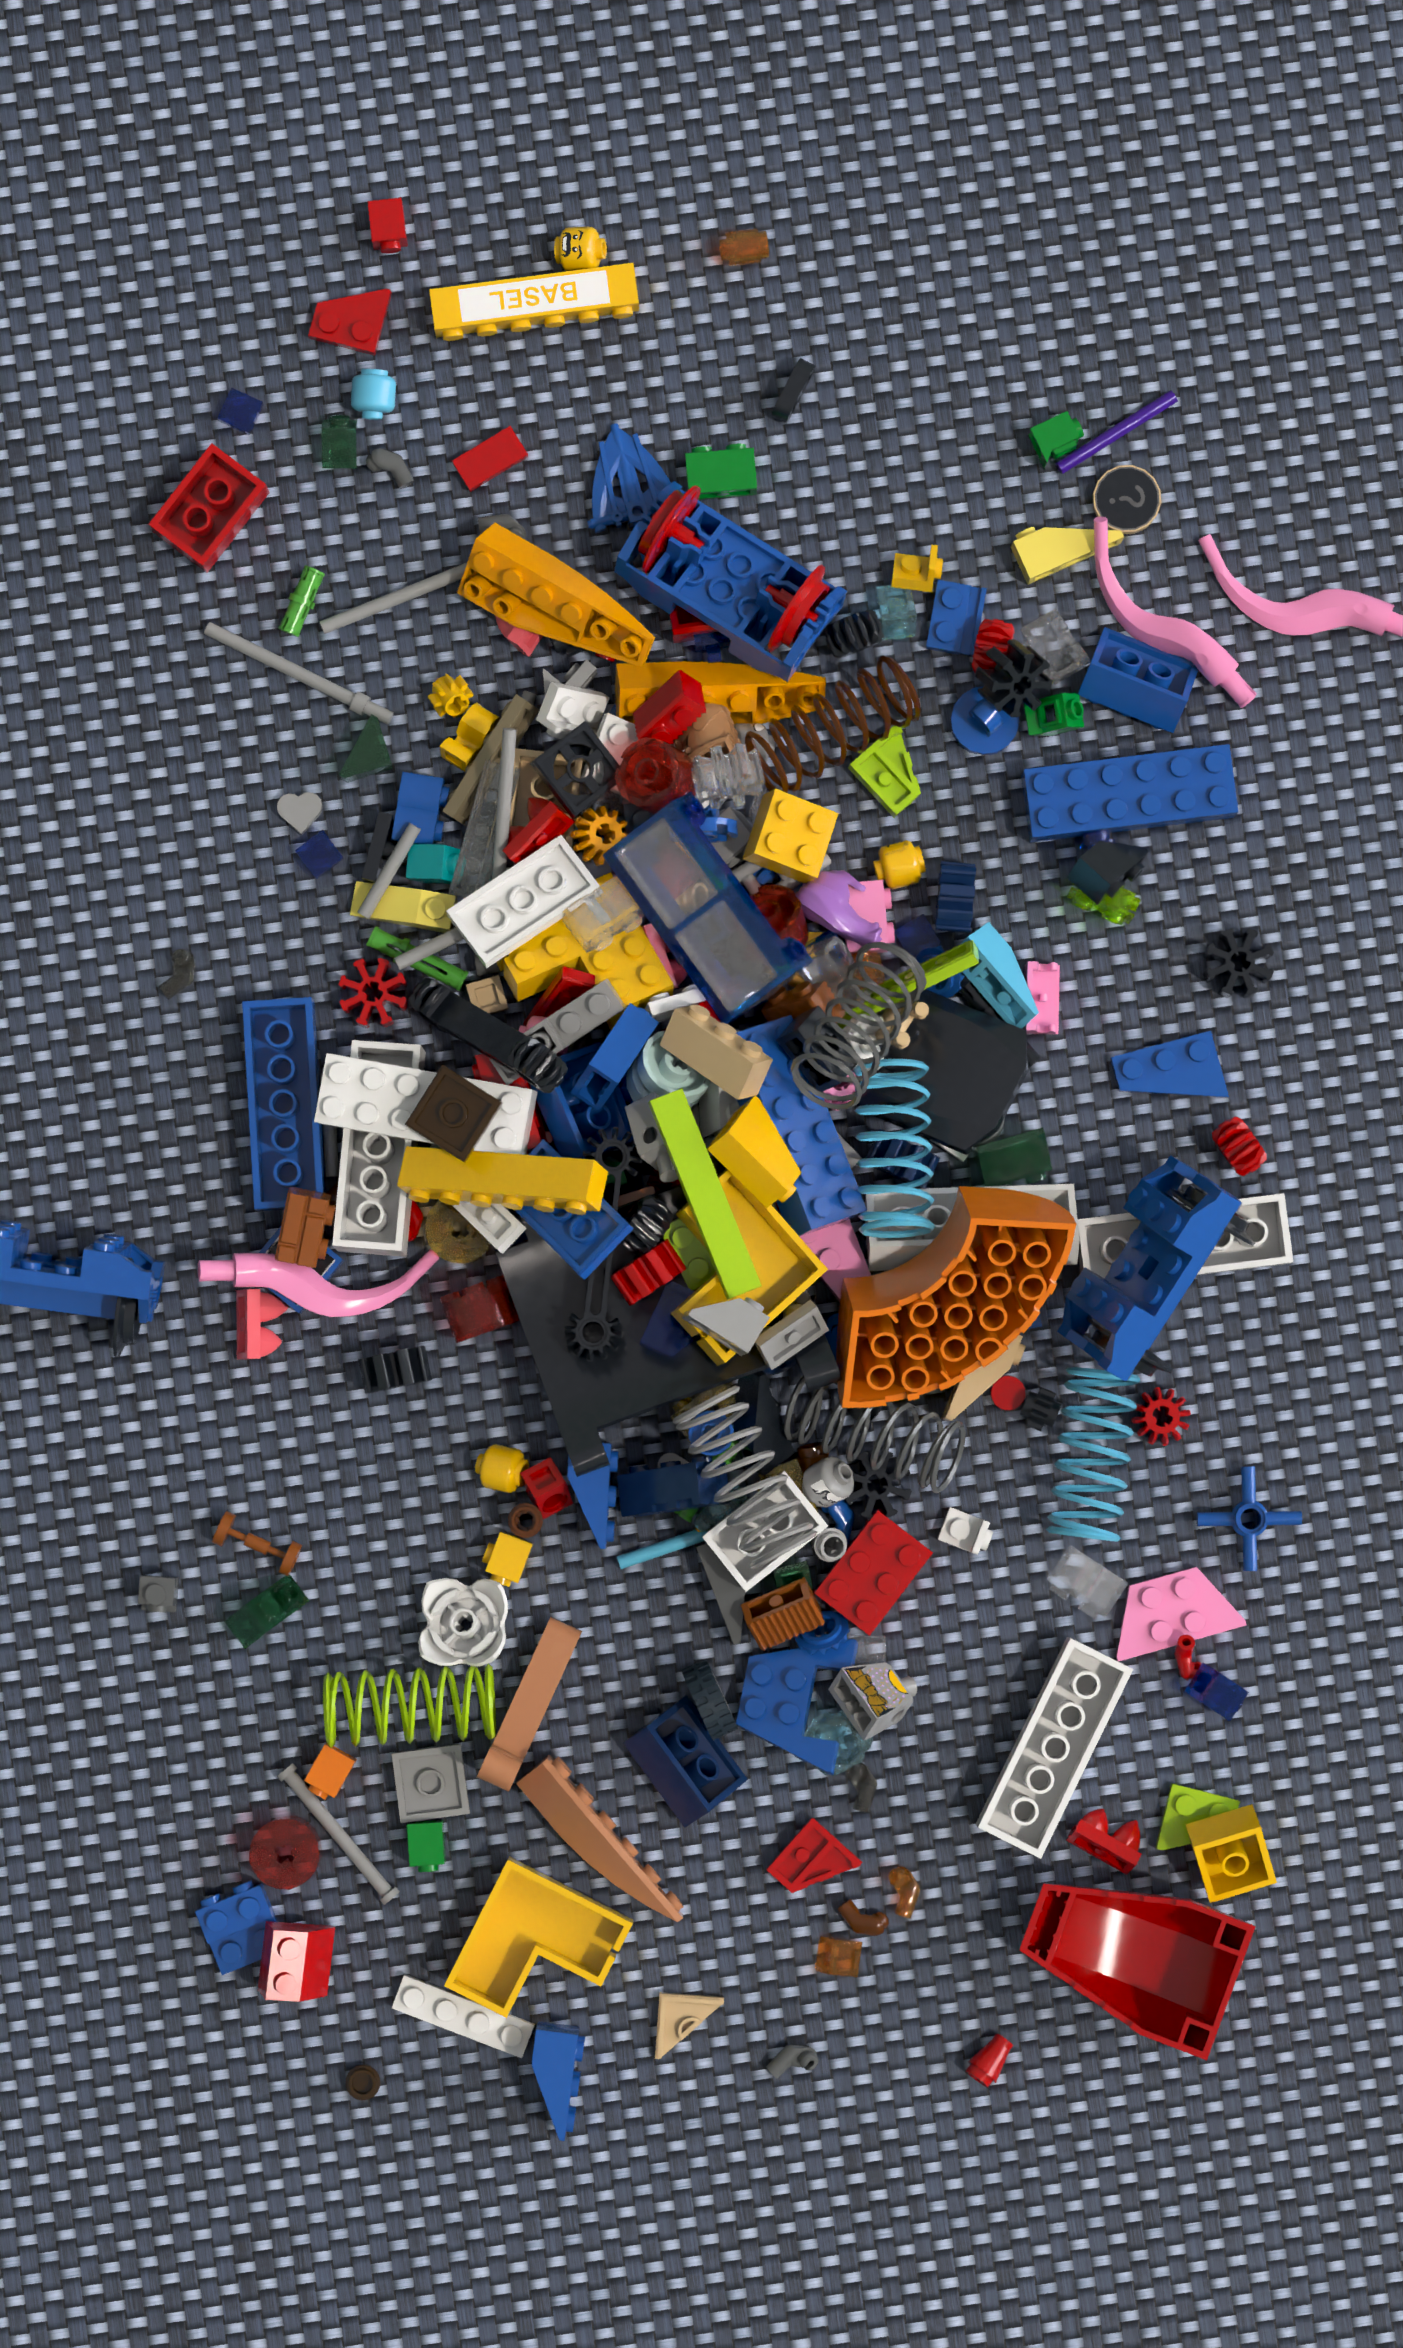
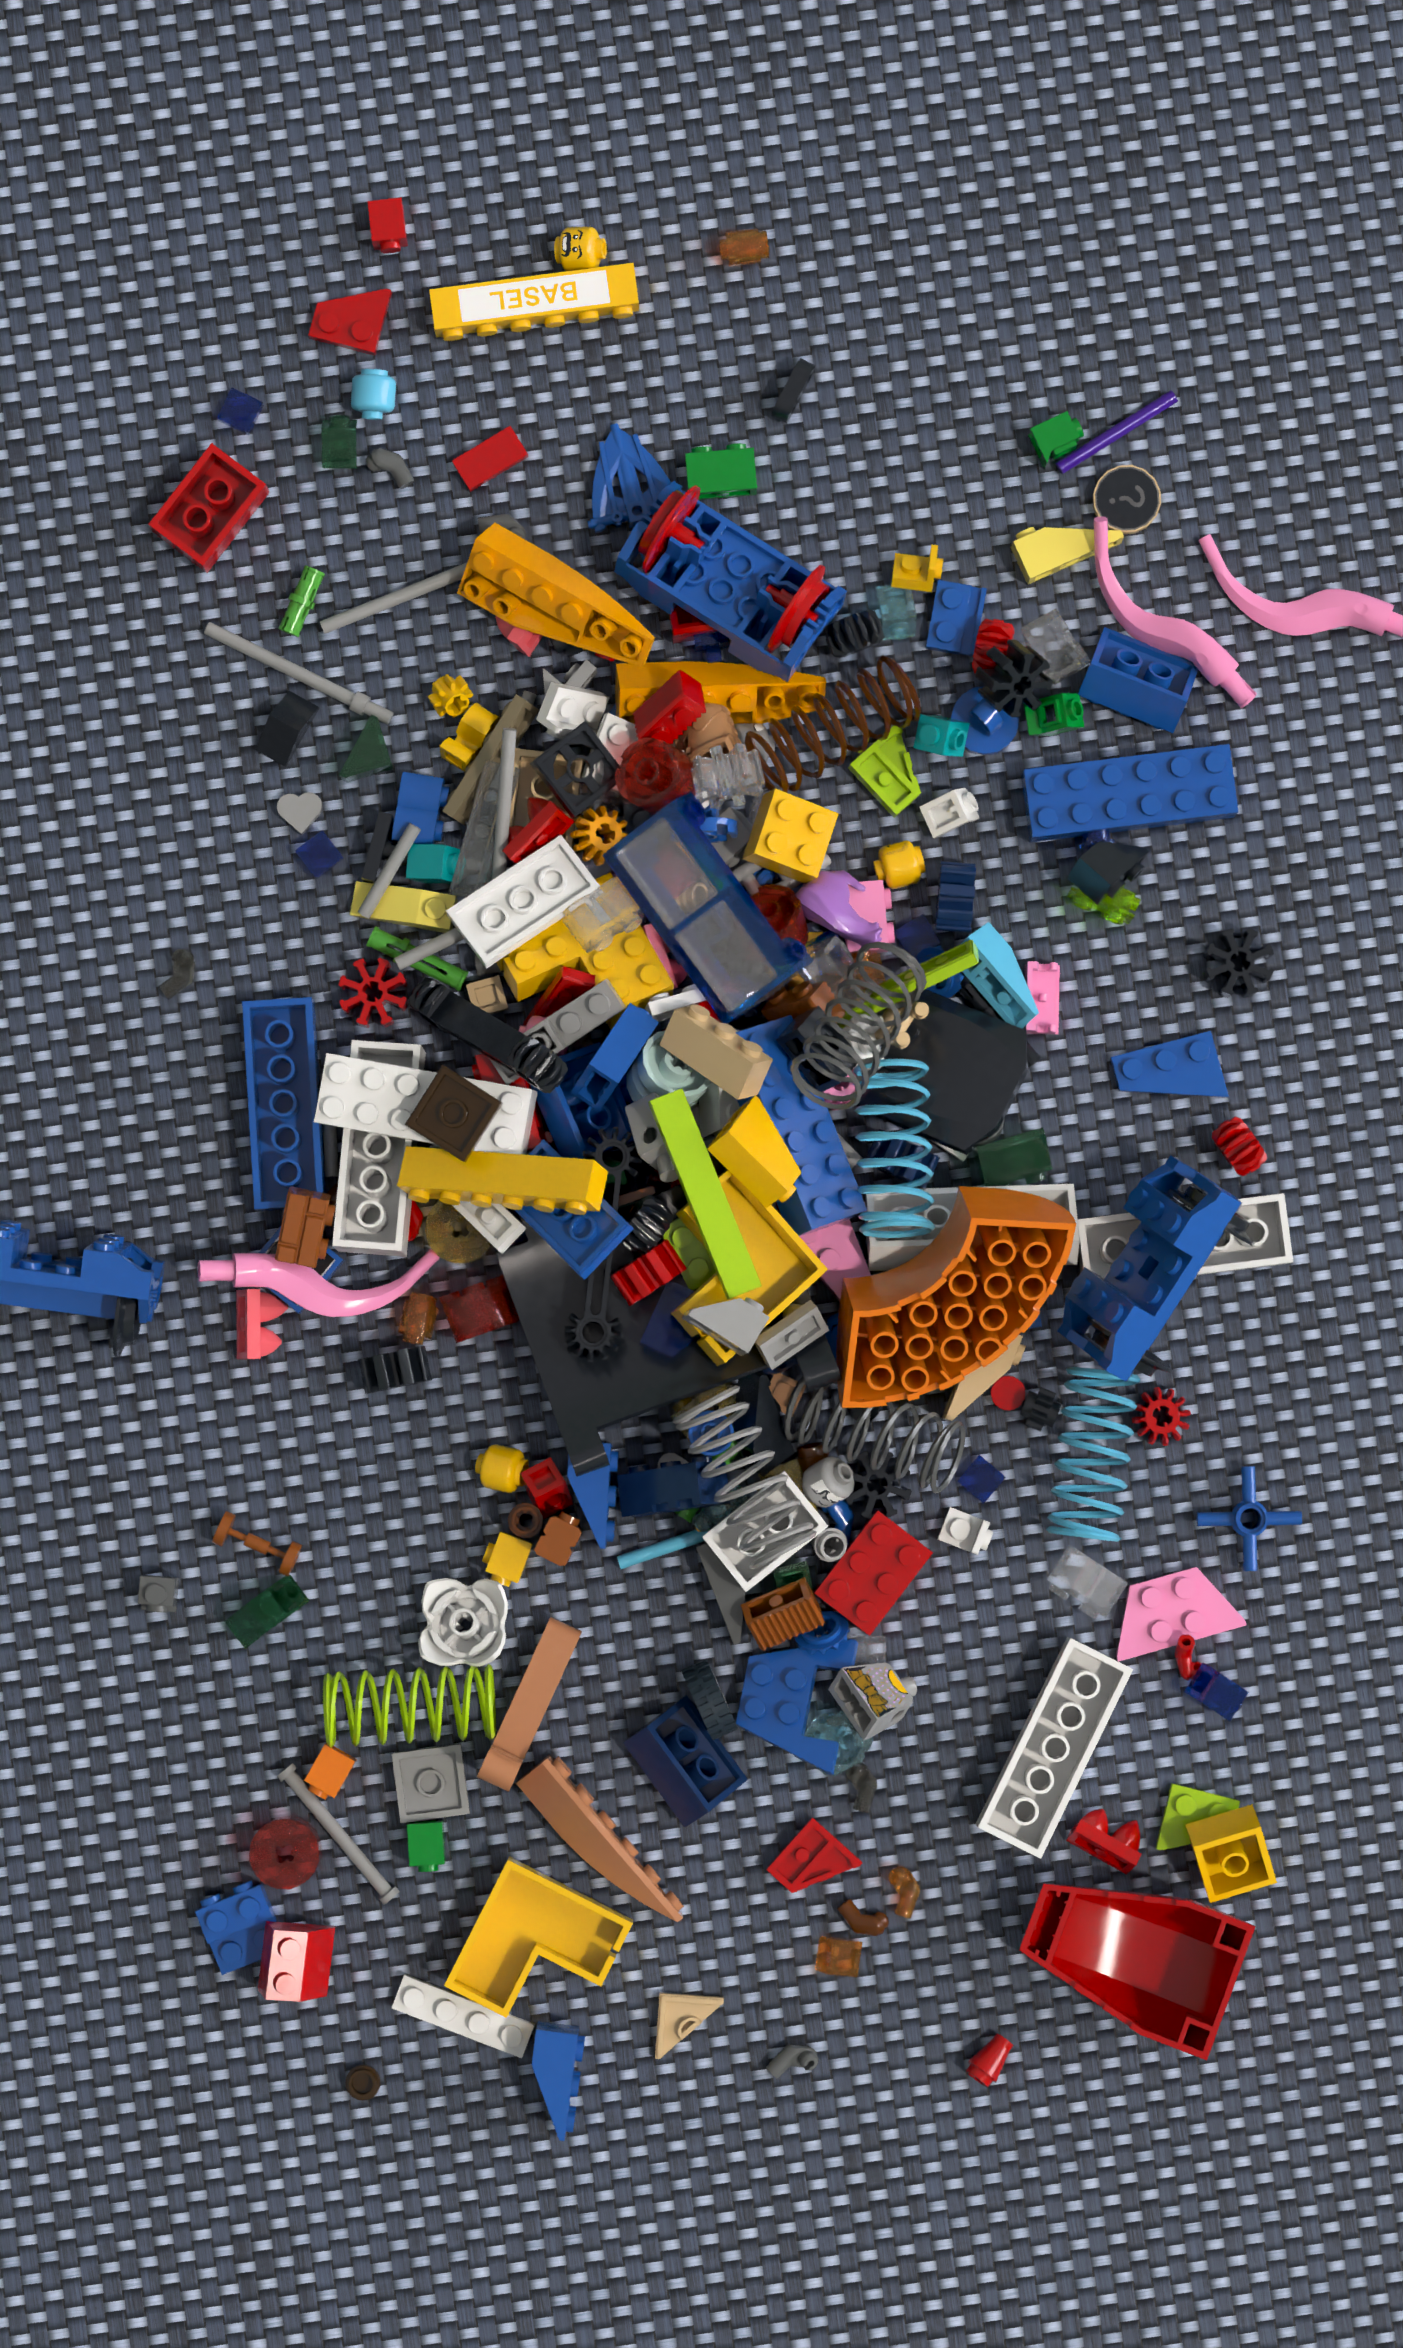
(286, 728): none -> black slope
(418, 1318): none -> clear orange brick
(559, 1538): none -> dark orange brick
(781, 1390): none -> medium nougat plate
(941, 735): none -> teal brick
(950, 811): none -> white bracket
(981, 1479): none -> clear blue tile

